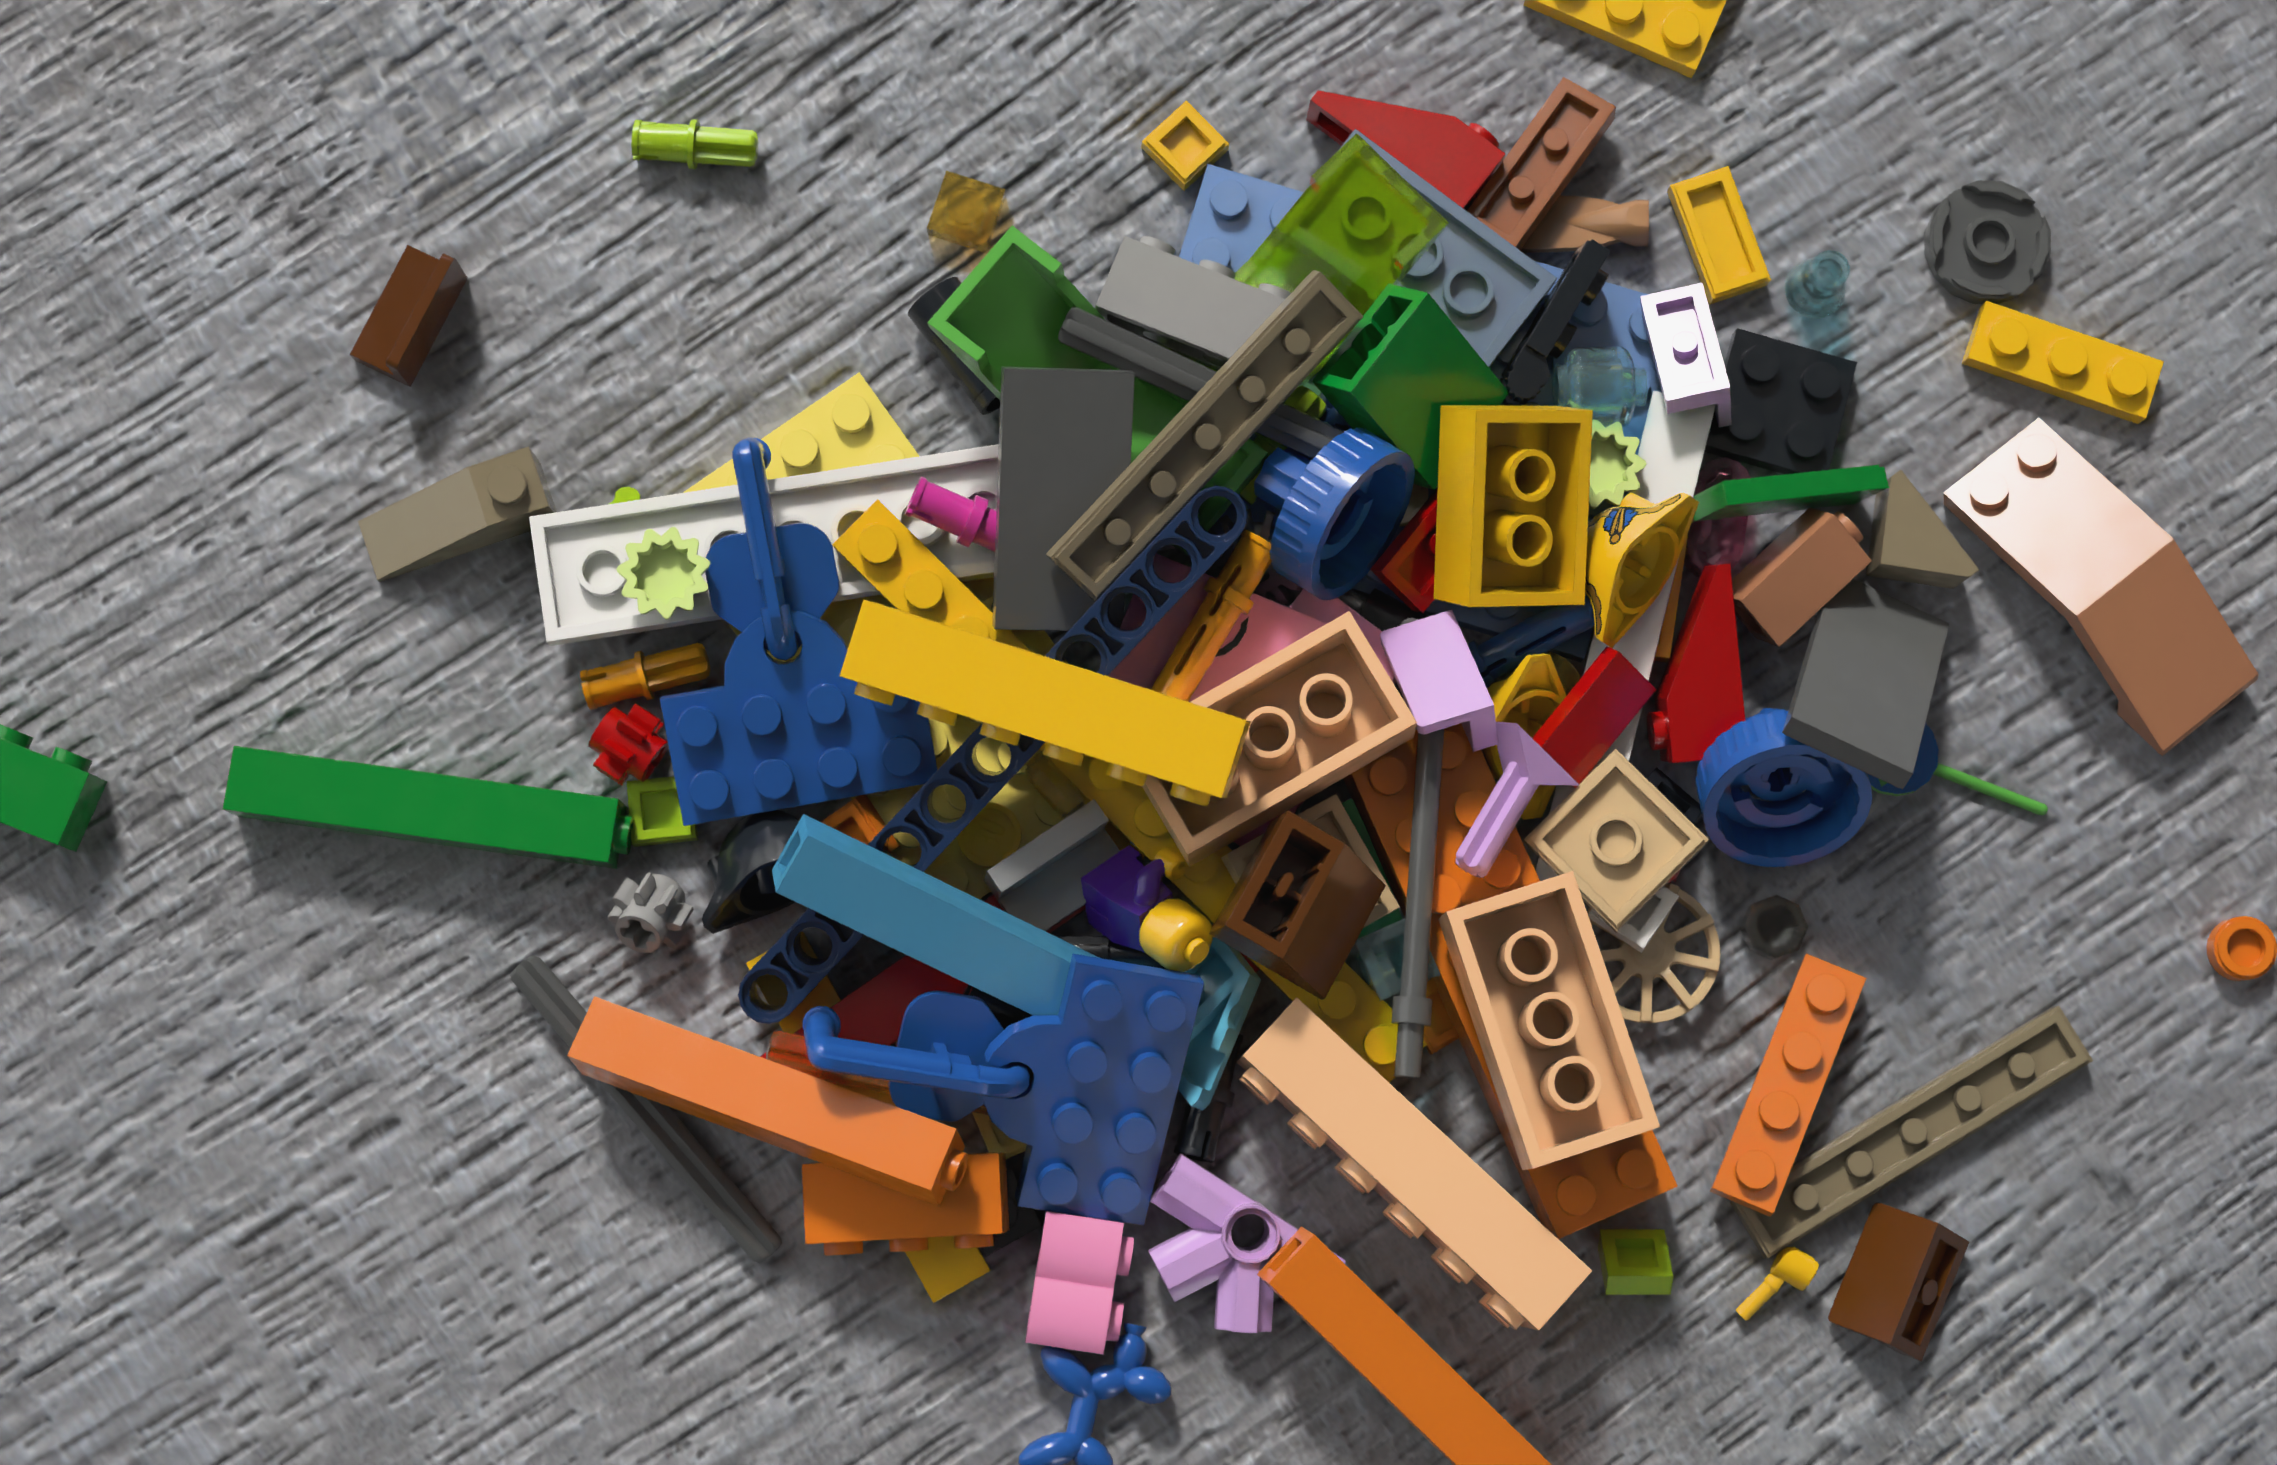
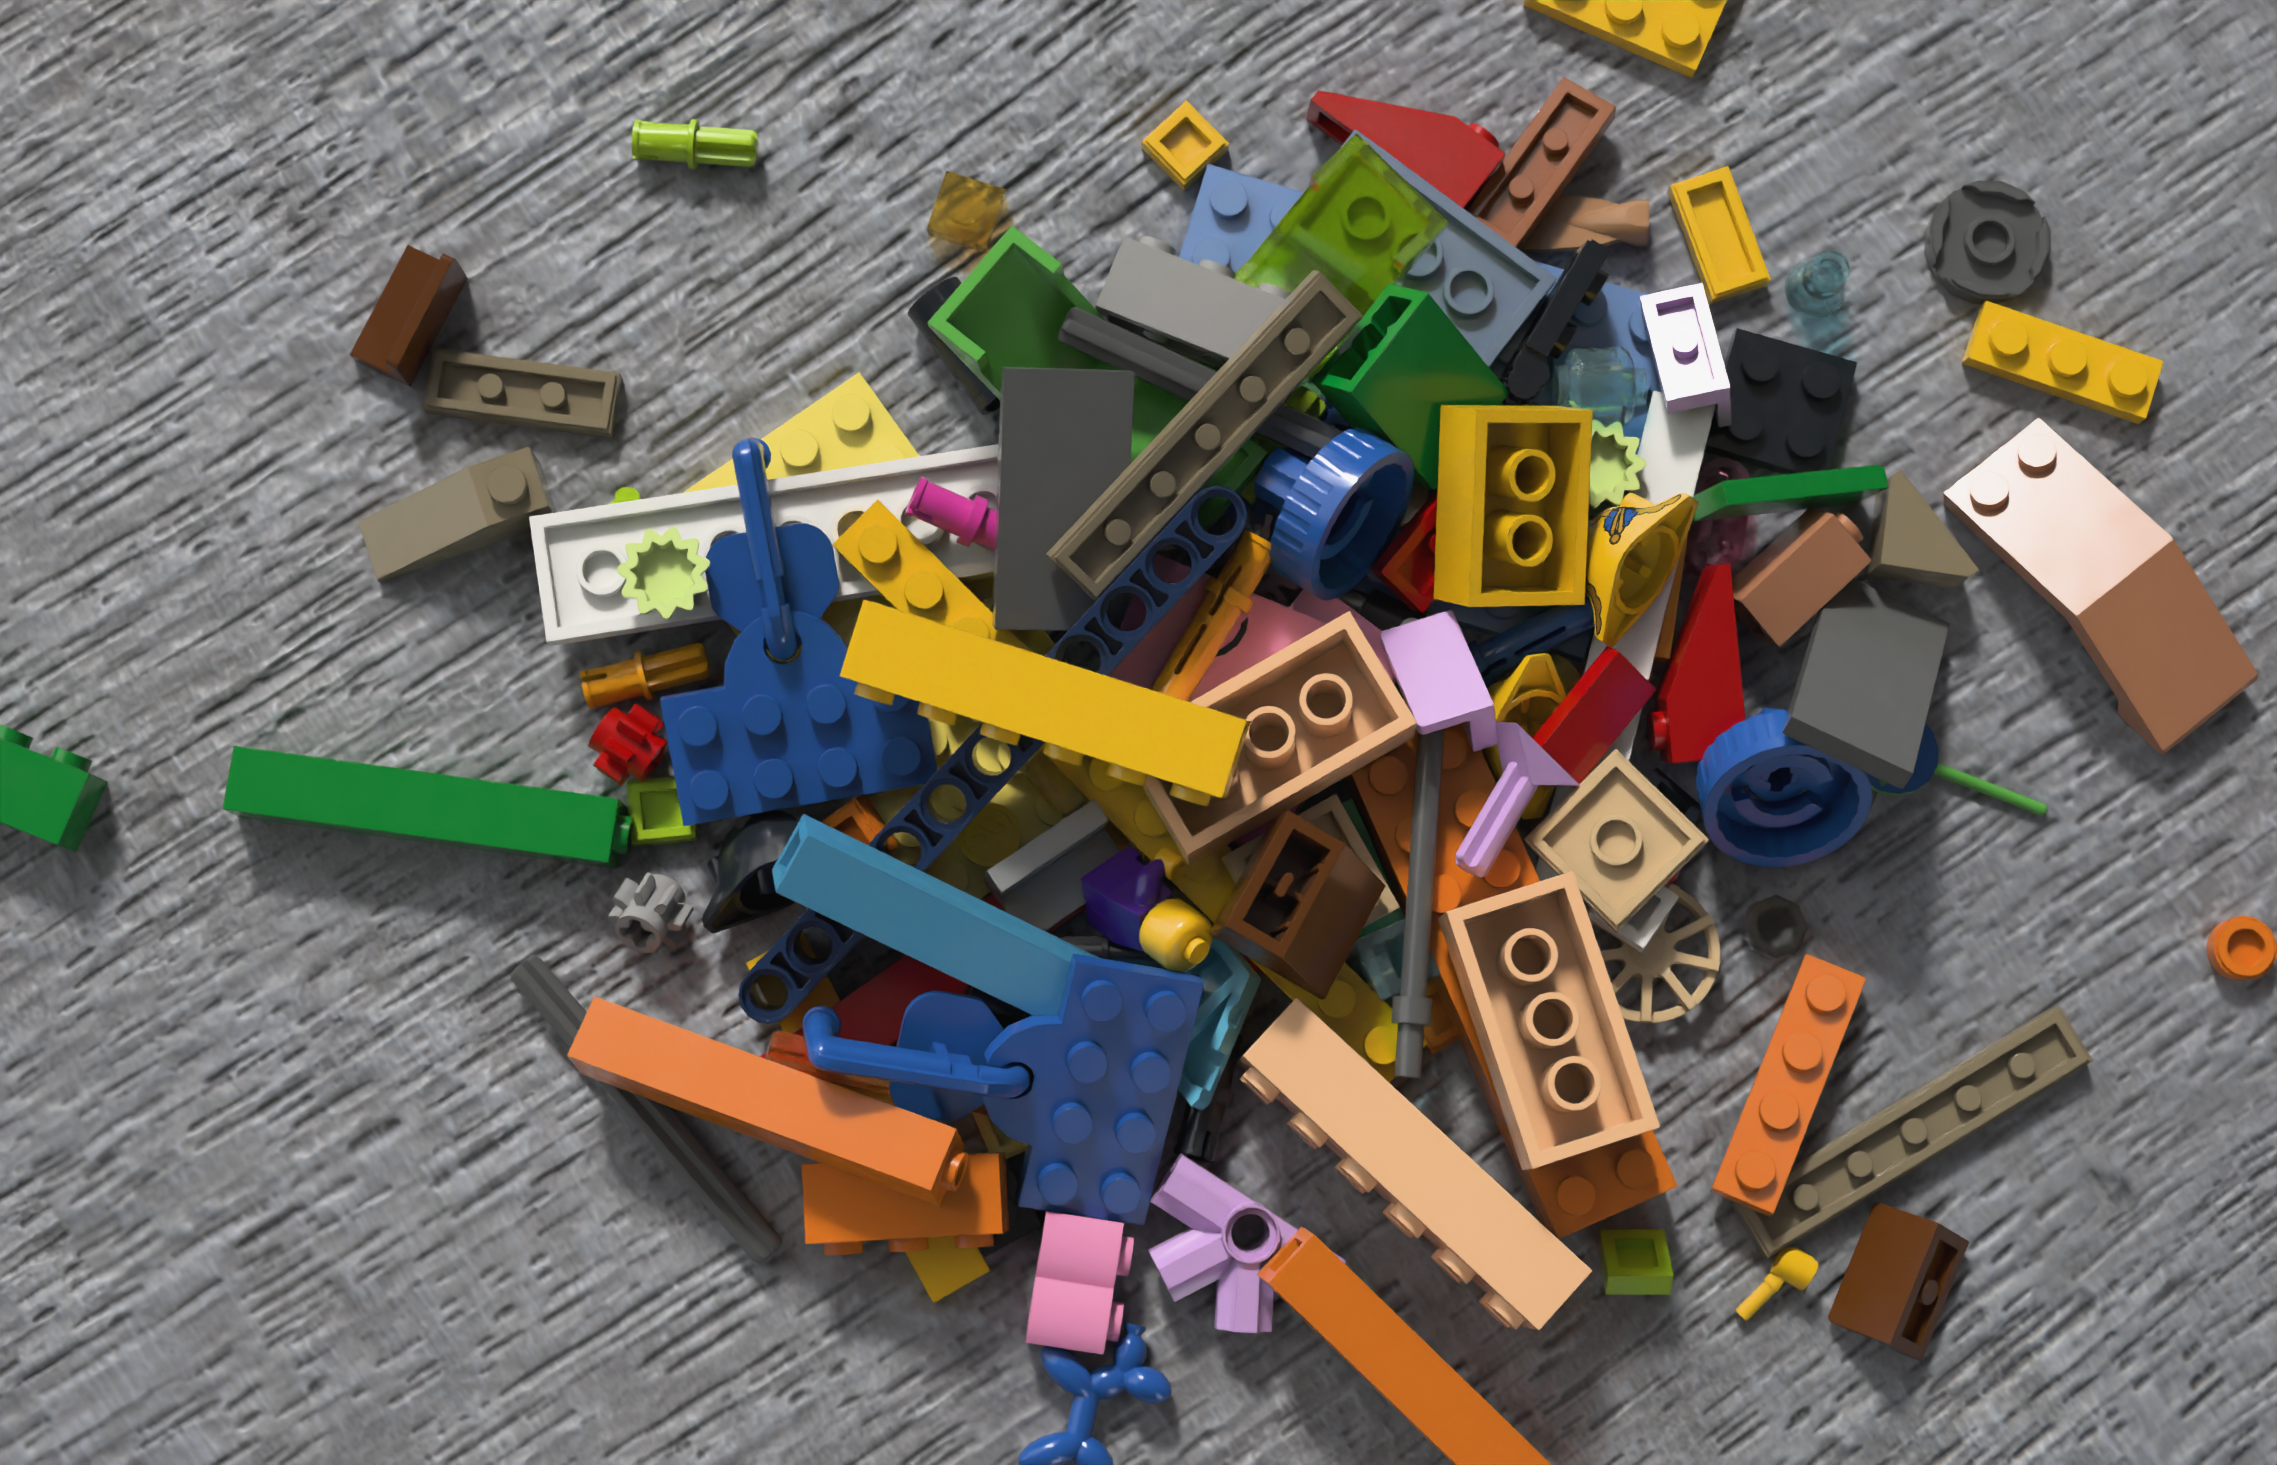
(522, 393): none -> dark tan tile

